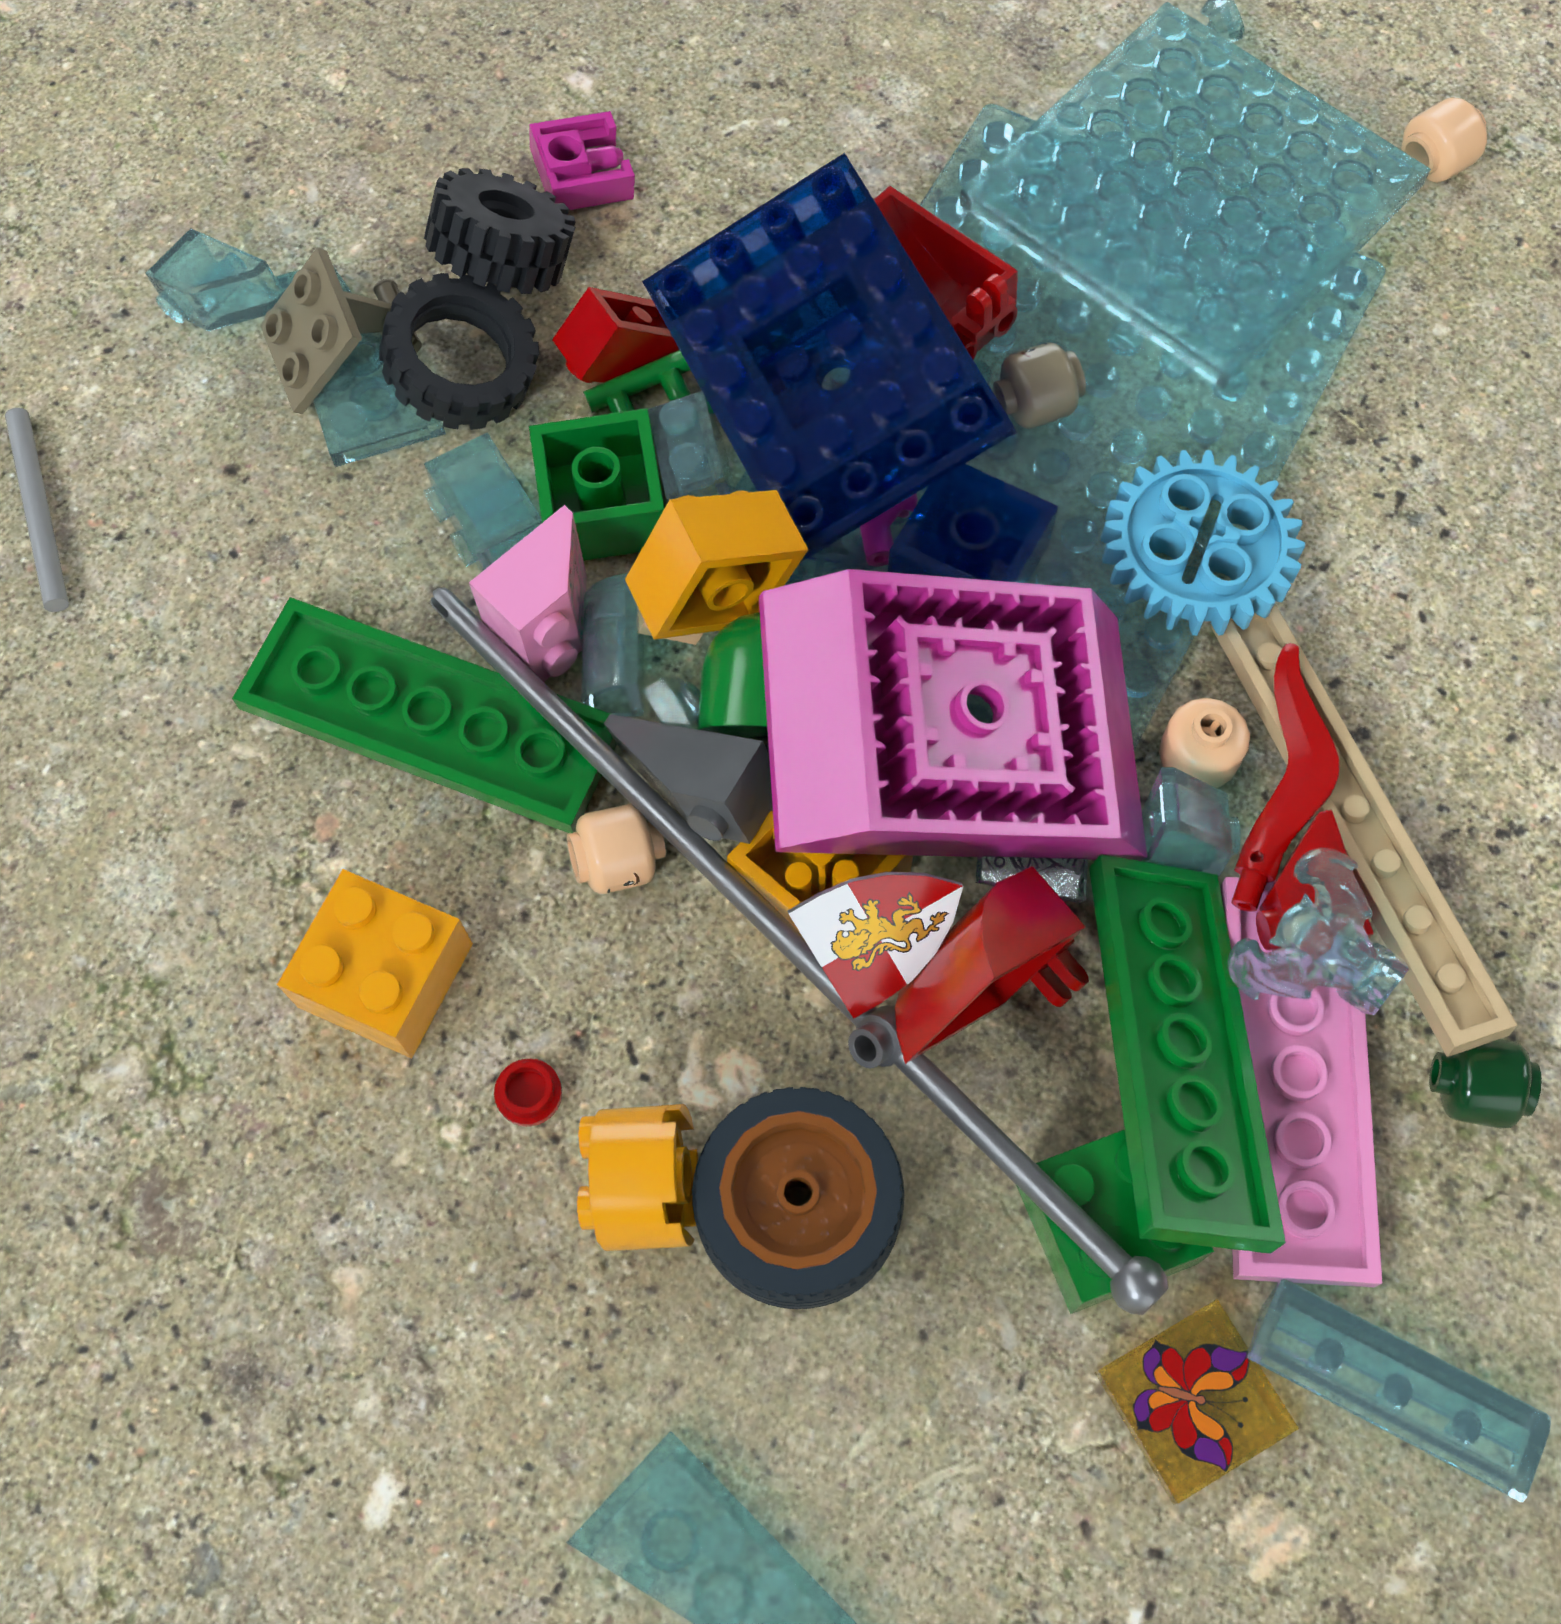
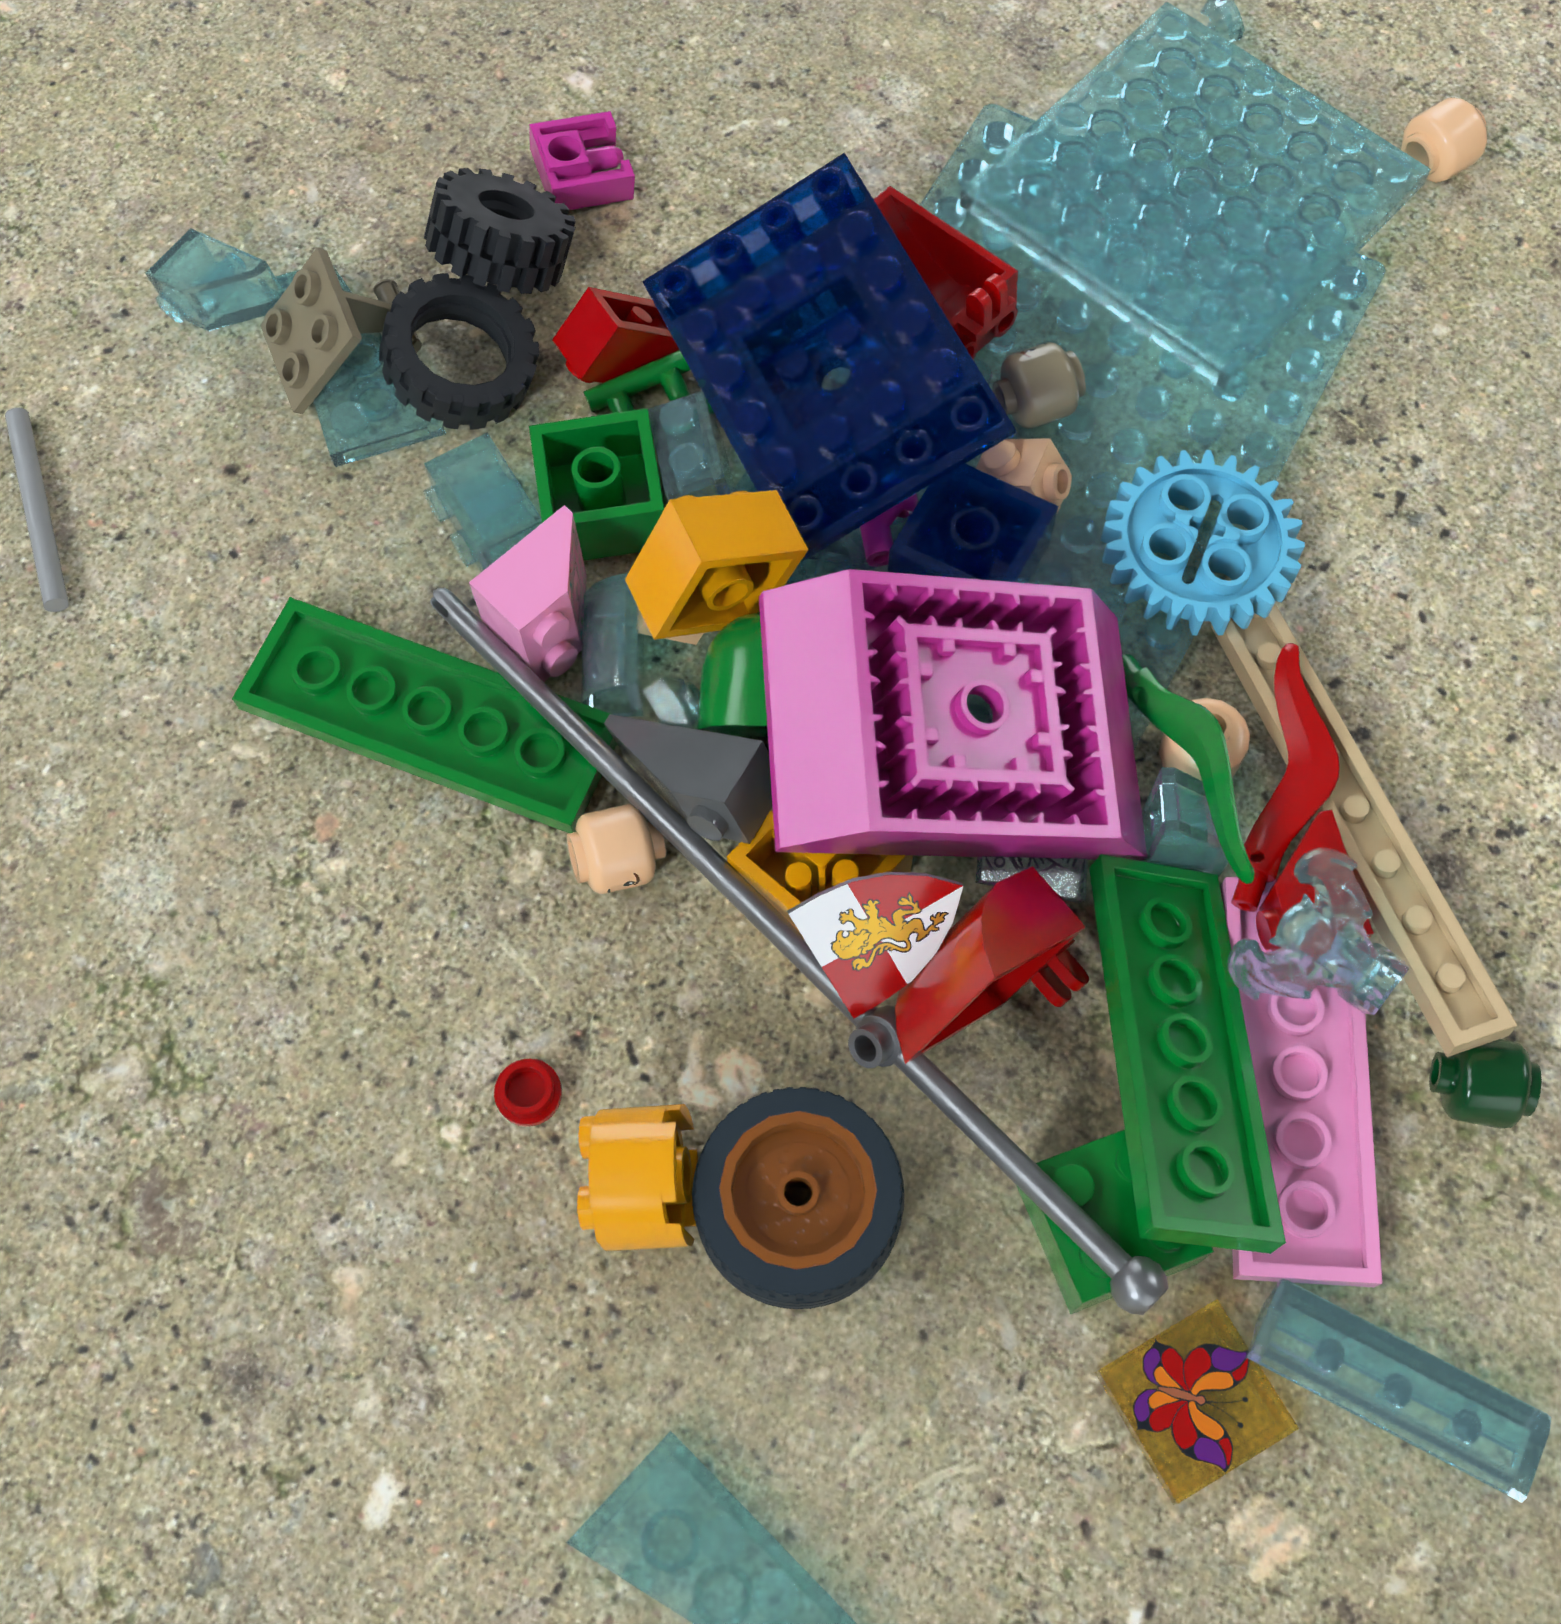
(376, 963): light orange brick -> none
(1031, 466): none -> light nougat bracket
(1202, 738): none -> green piece

